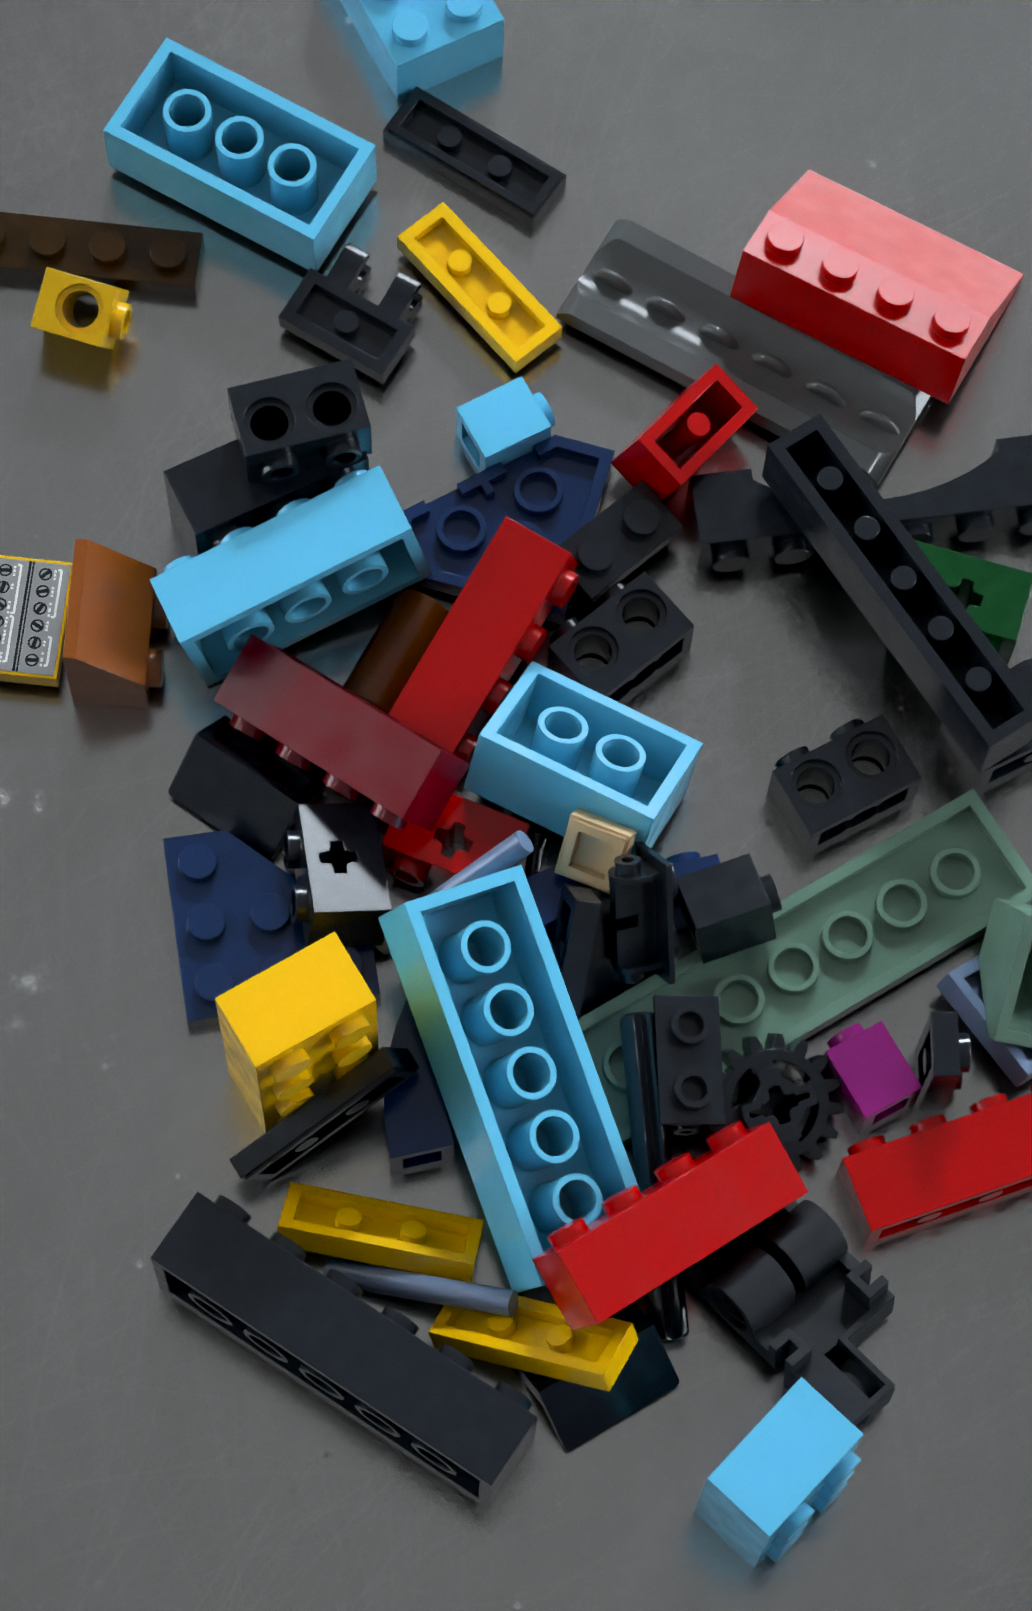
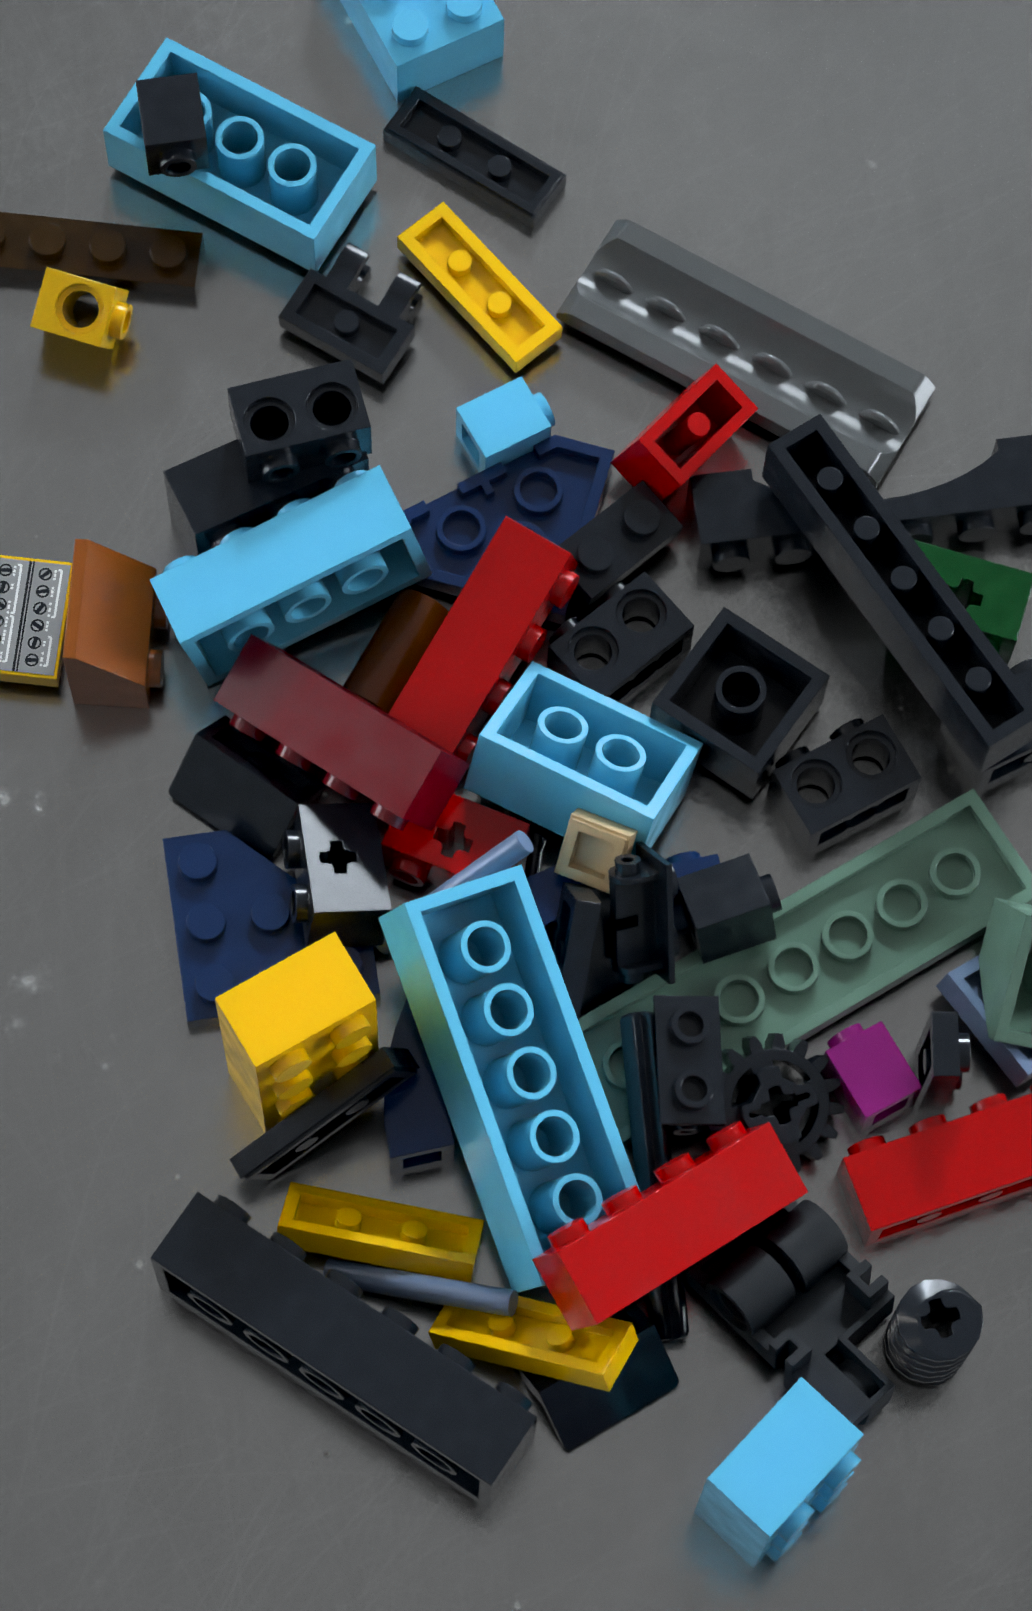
(173, 125): none -> black brick
(741, 700): none -> black brick
(874, 284): slope -> none
(943, 1310): none -> black piece

